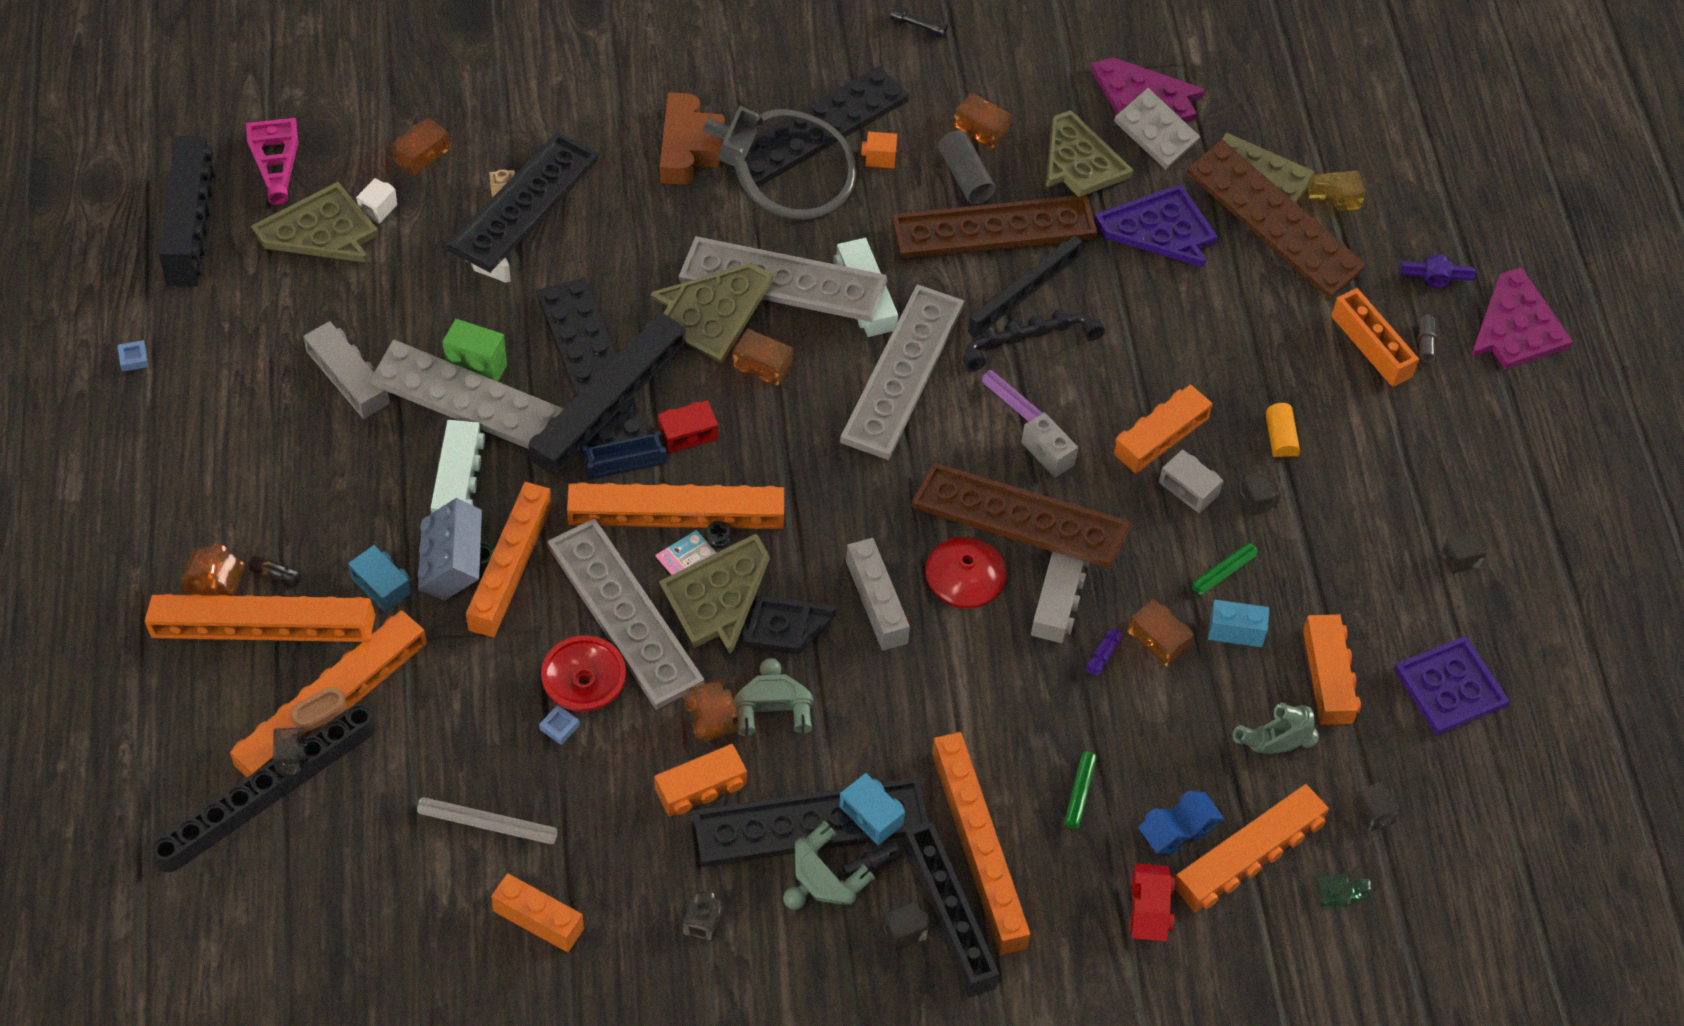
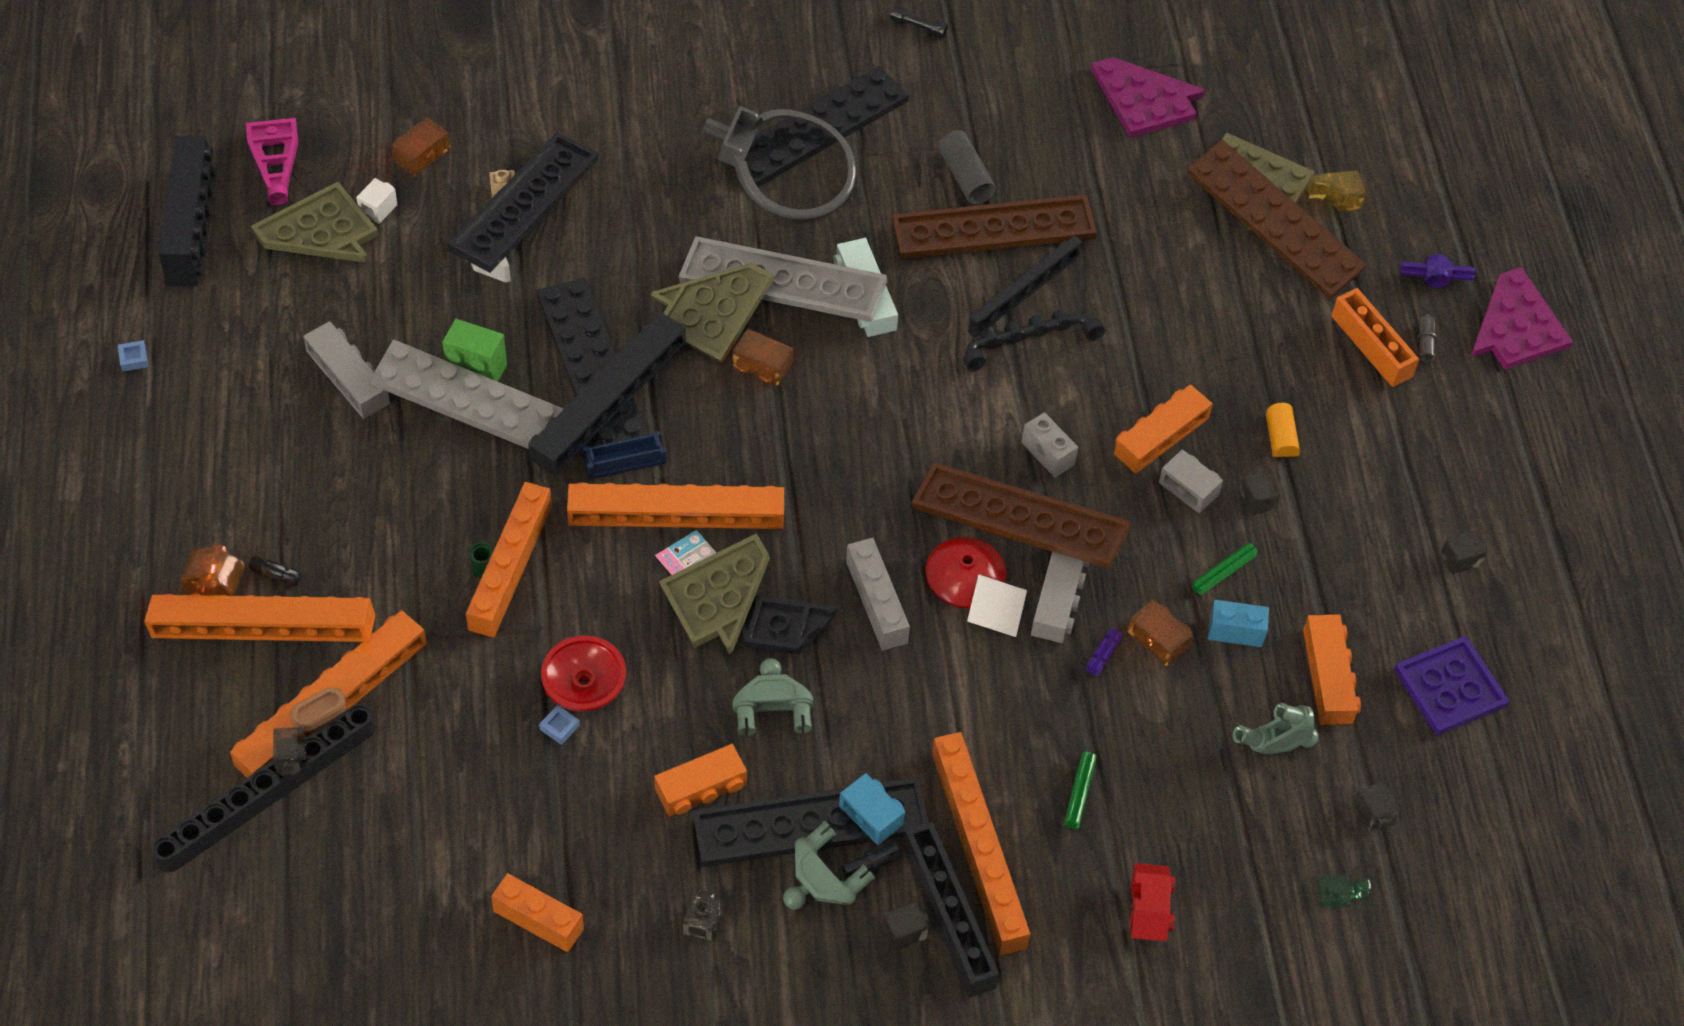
(380, 578): dark azure brick -> none
(450, 549): sand blue brick -> none
(458, 463): light aqua brick -> none
(487, 820): light grey axle -> none
(625, 613): light grey plate -> none
(685, 141): dark orange brick -> none
(687, 426): red brick -> none
(711, 710): clear orange brick -> none
(724, 530): black bush -> none
(880, 149): orange brick -> none
(902, 372): light grey plate -> none
(982, 120): clear orange brick -> none
(997, 605): none -> white sticker
(1010, 396): medium lavender axle -> none
(1081, 157): olive wing -> none
(1156, 128): light grey plate -> none
(1161, 224): dark purple wing -> none
(1189, 819): blue brick -> none
(1251, 848): orange brick -> none

